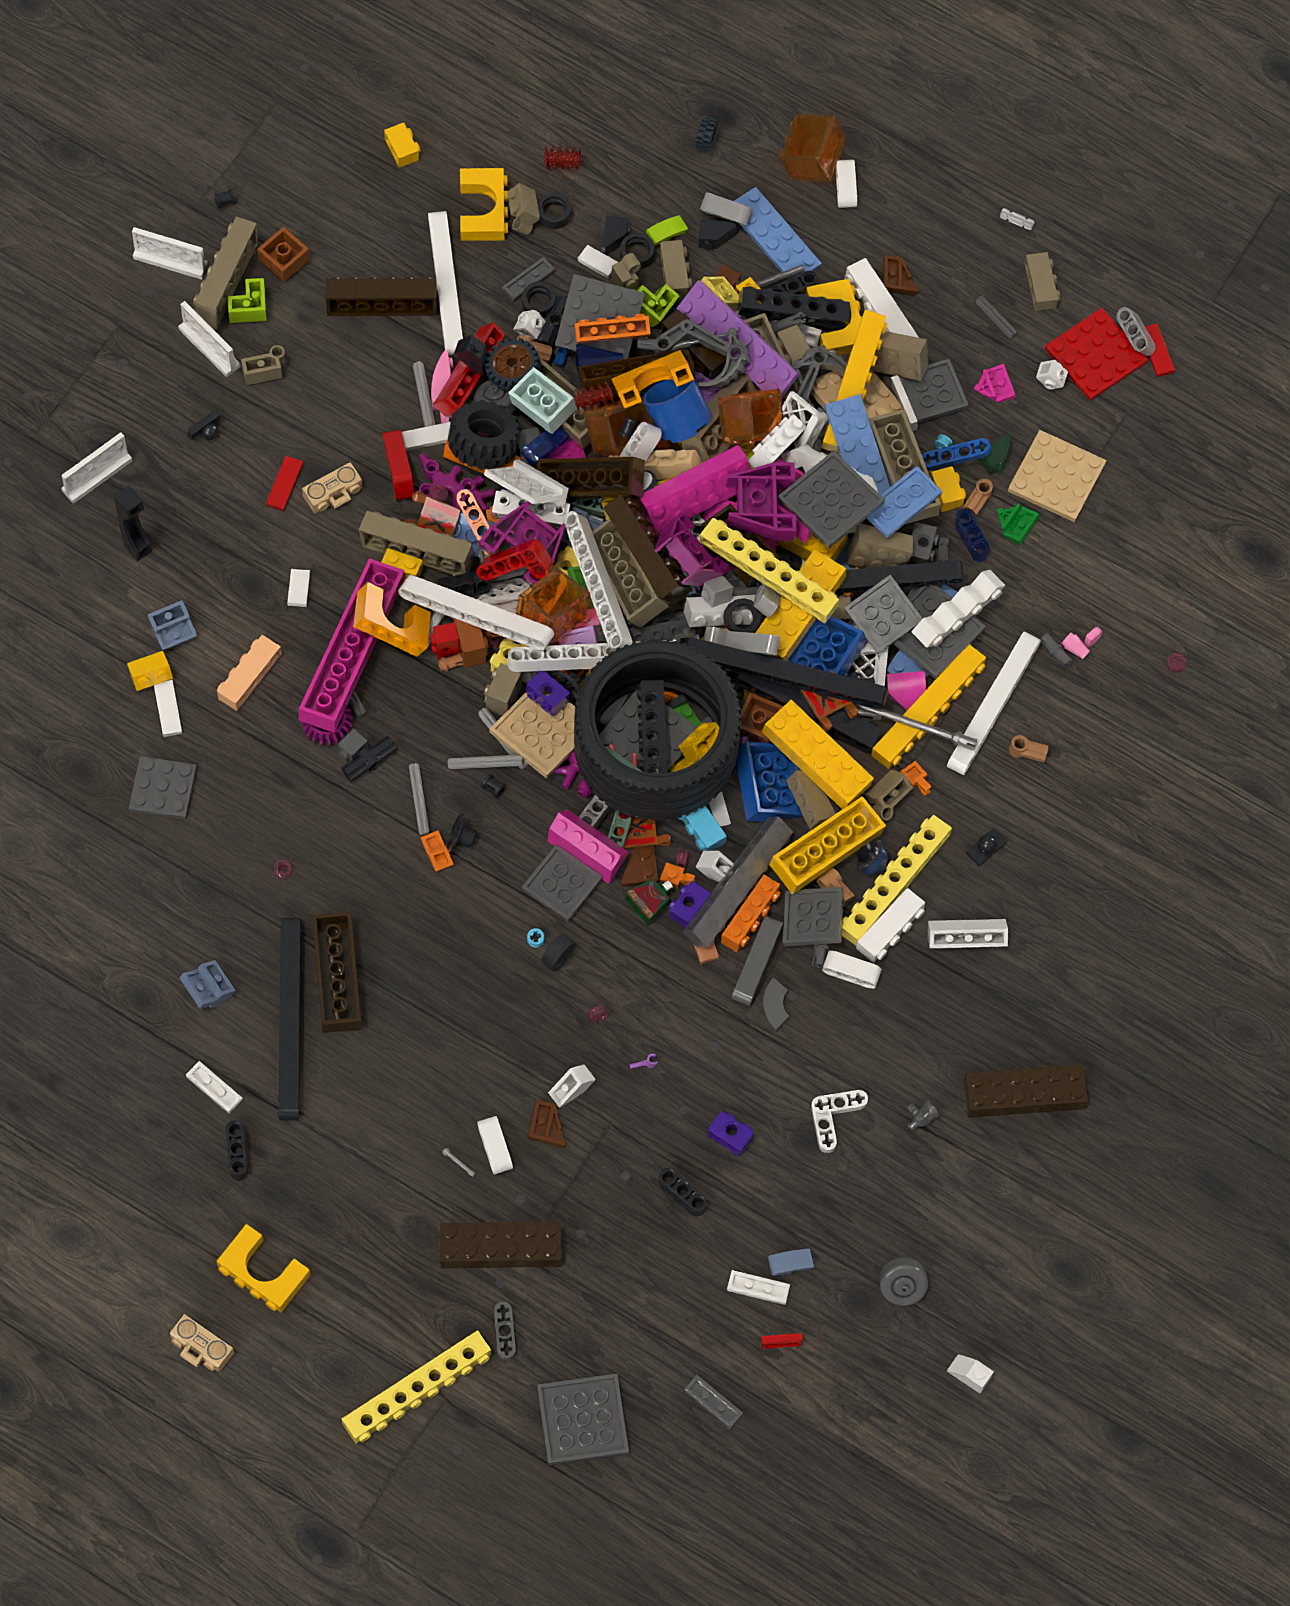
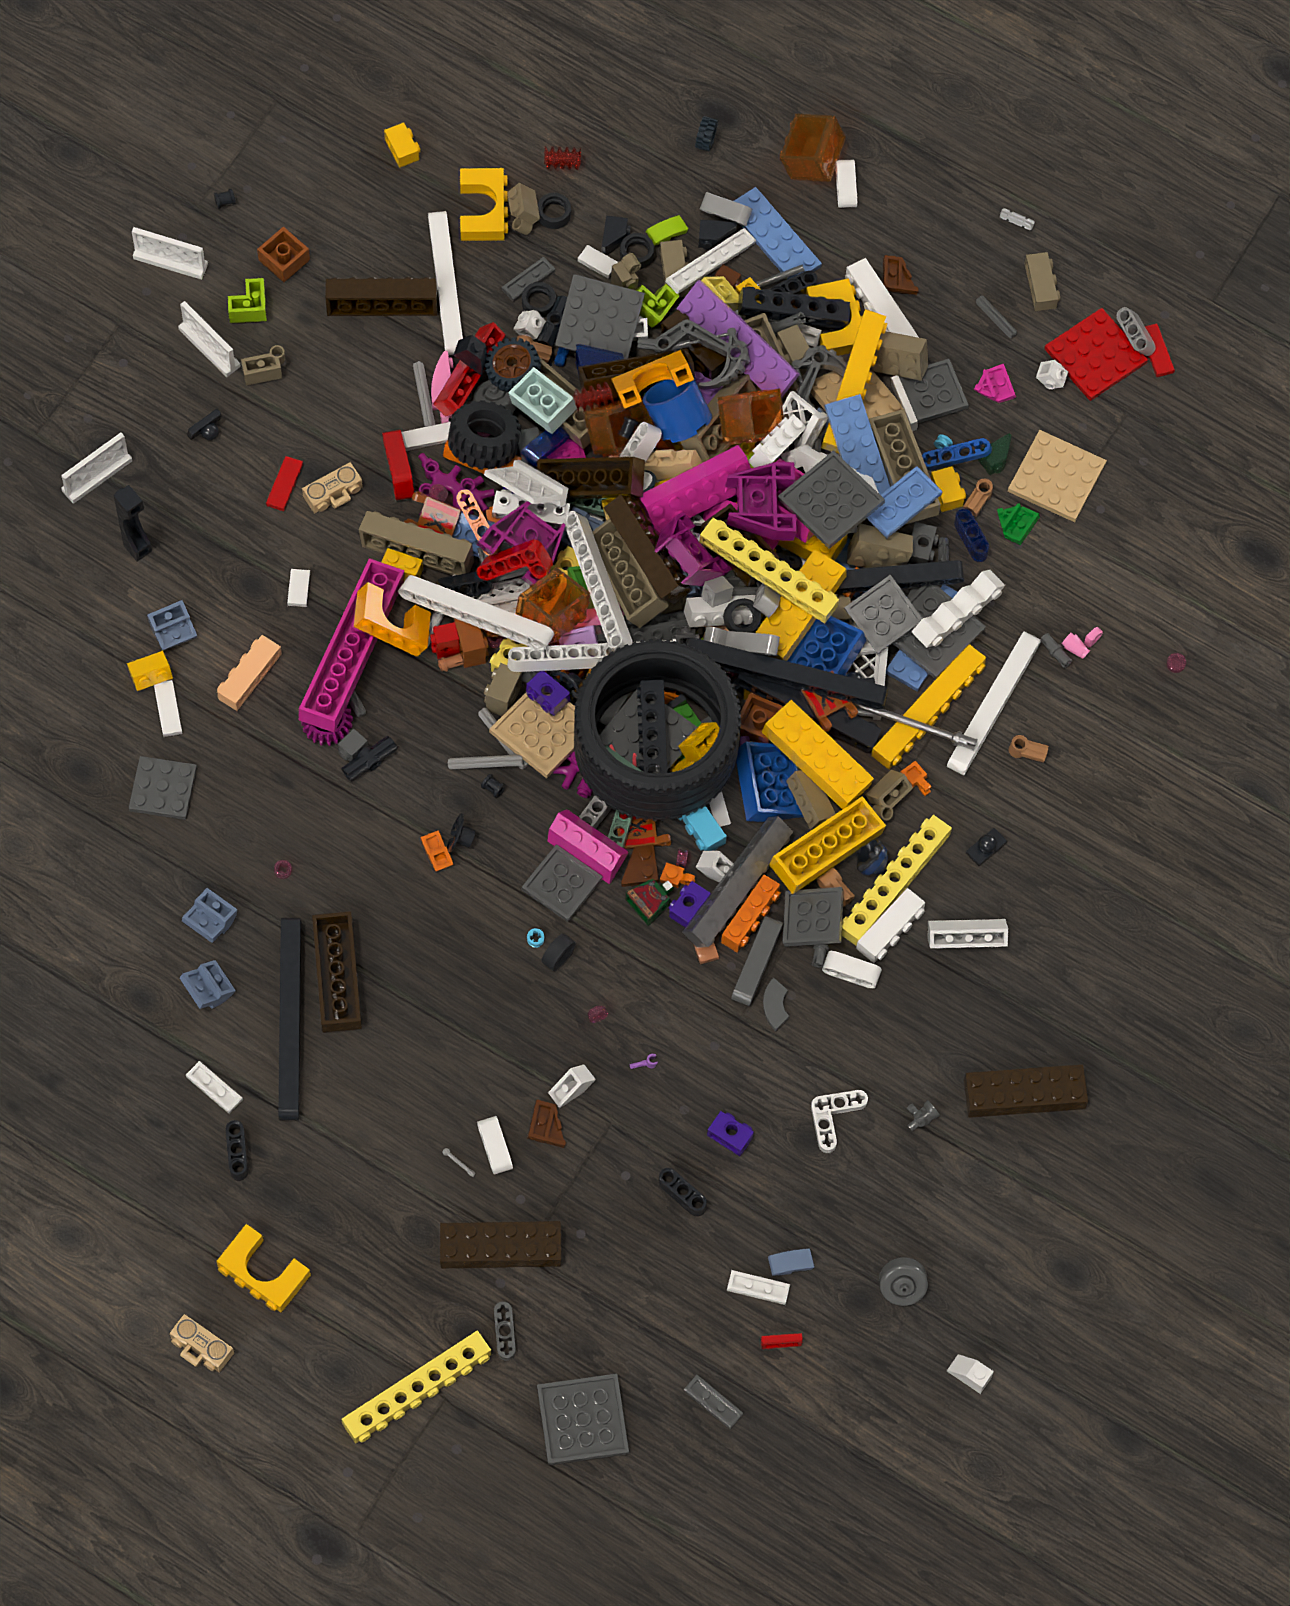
(210, 915): none -> sand blue brick
(226, 271): dark tan brick -> none
(419, 799): light grey axle -> none
(611, 330): orange brick -> none
(710, 261): none -> white tile
(906, 687): dark pink slope -> none

